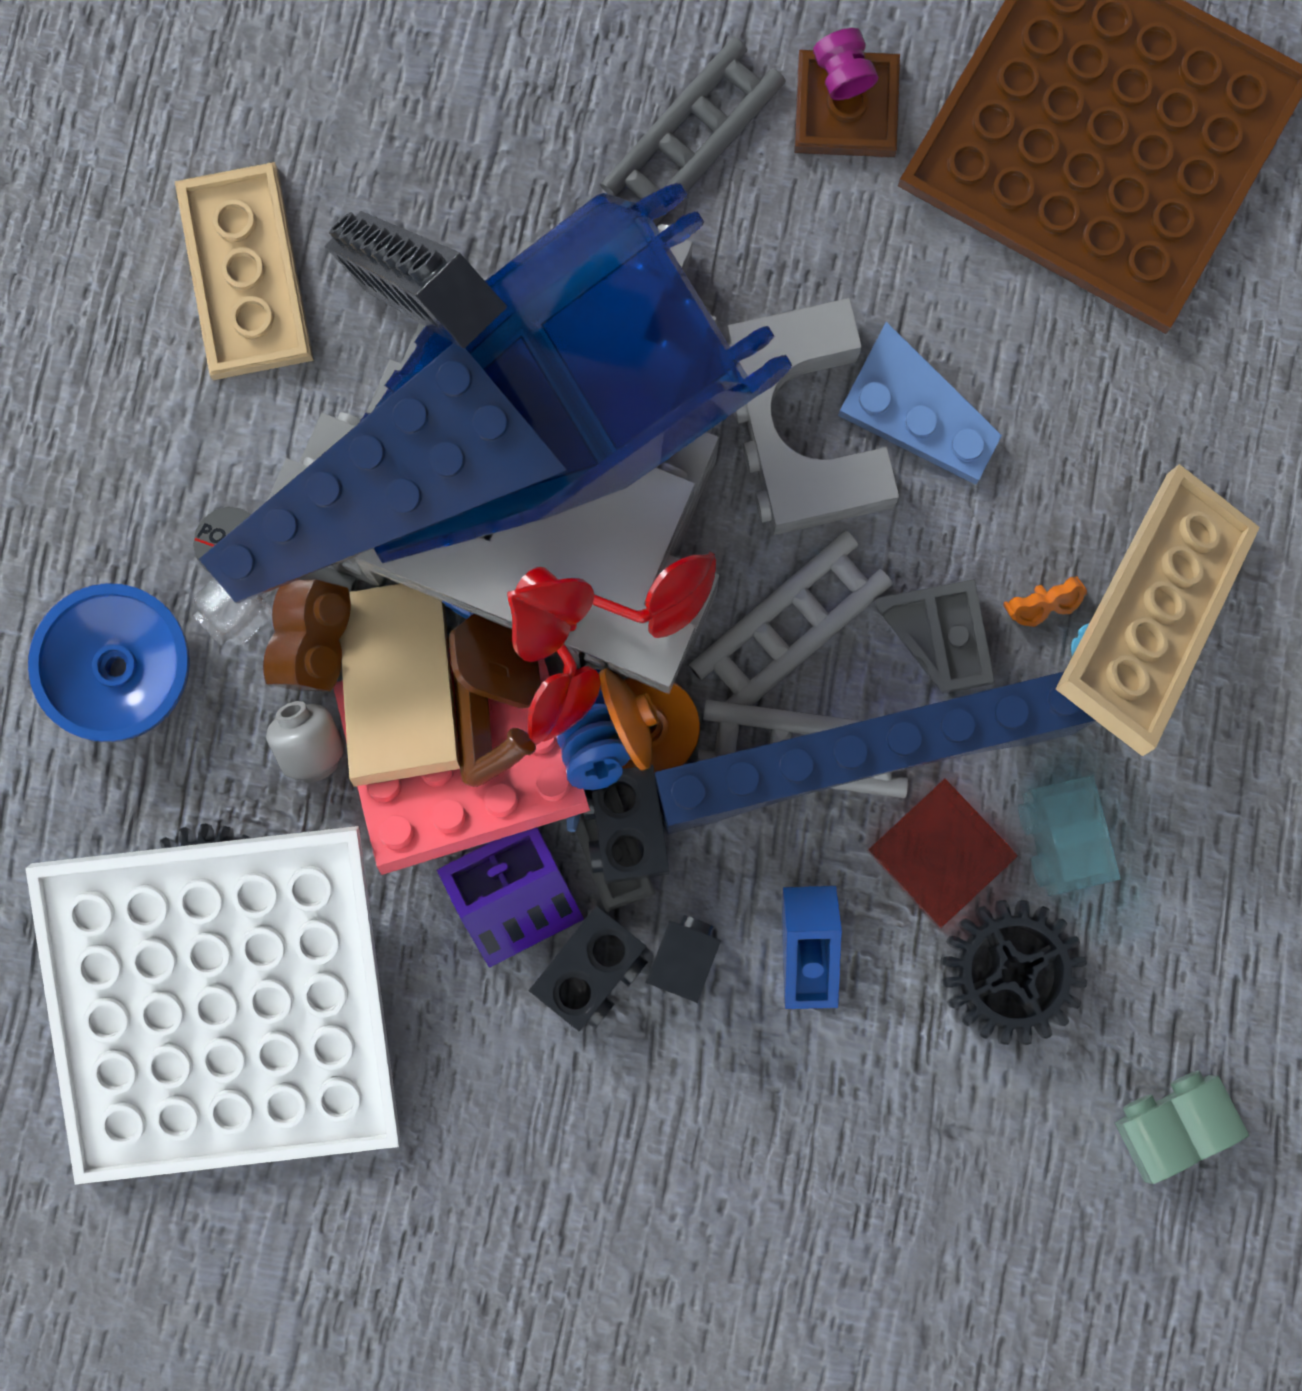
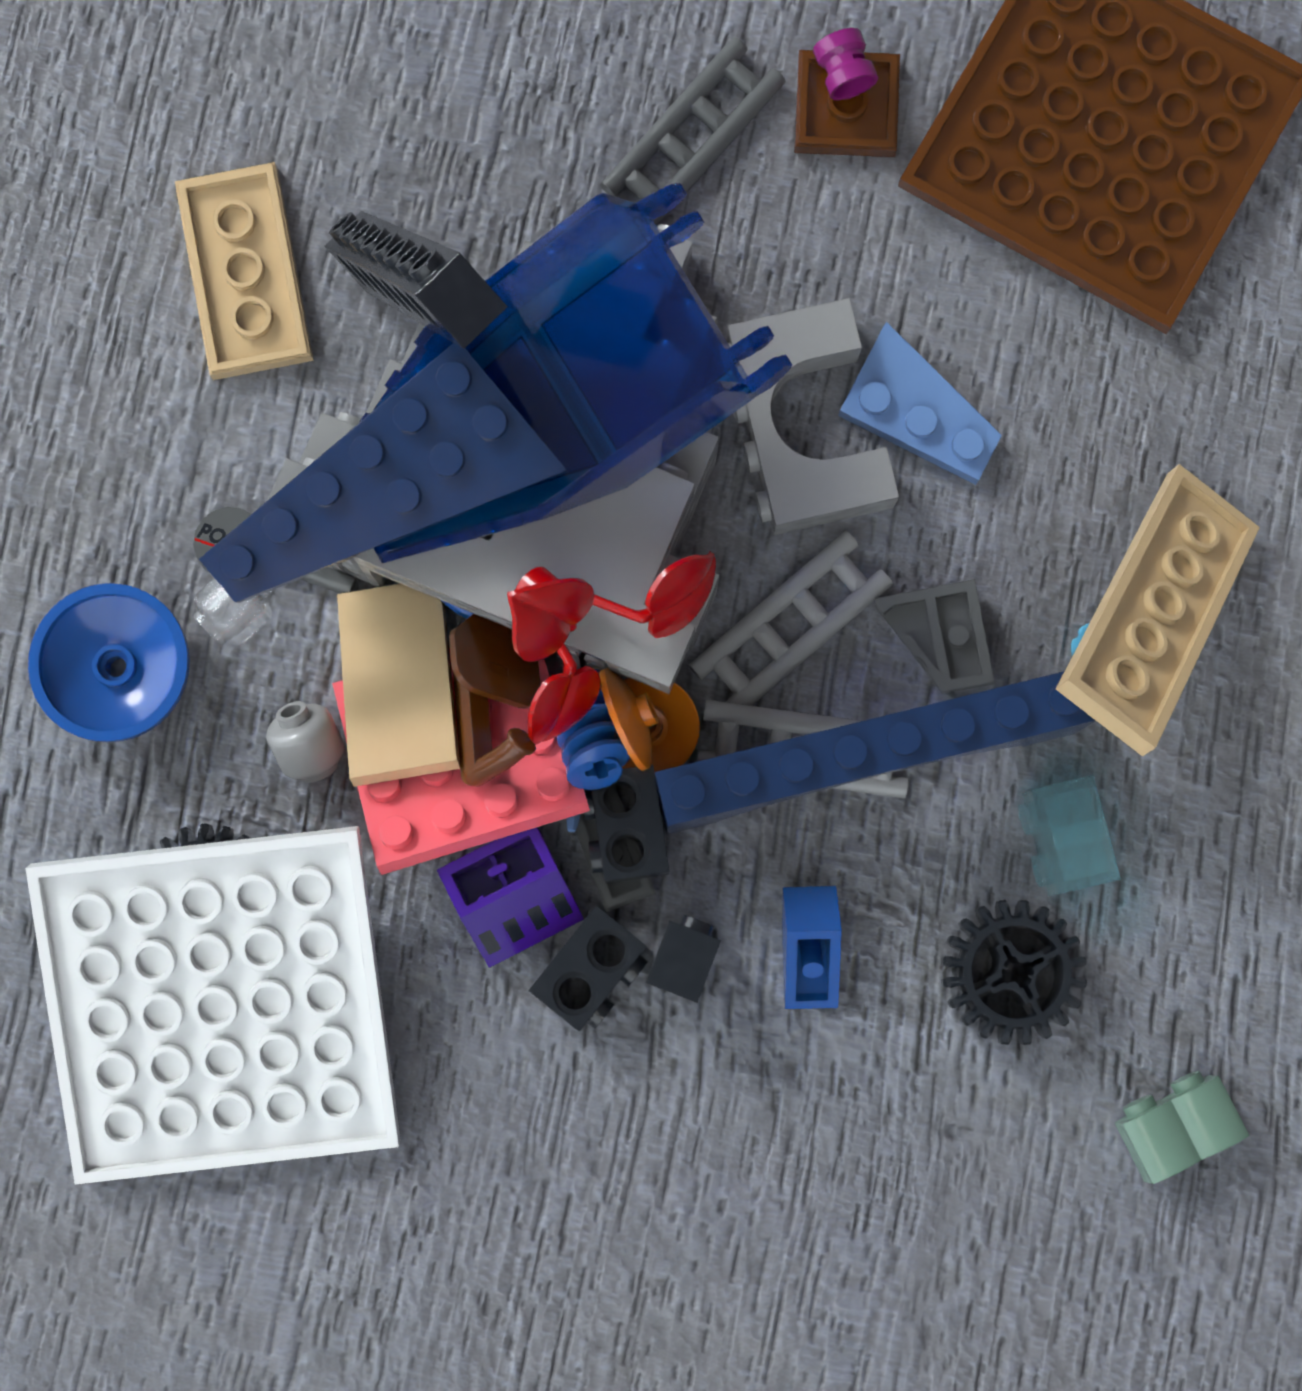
(306, 642): reddish brown brick -> none
(942, 853): clear red tile -> none
(1037, 606): orange piece -> none

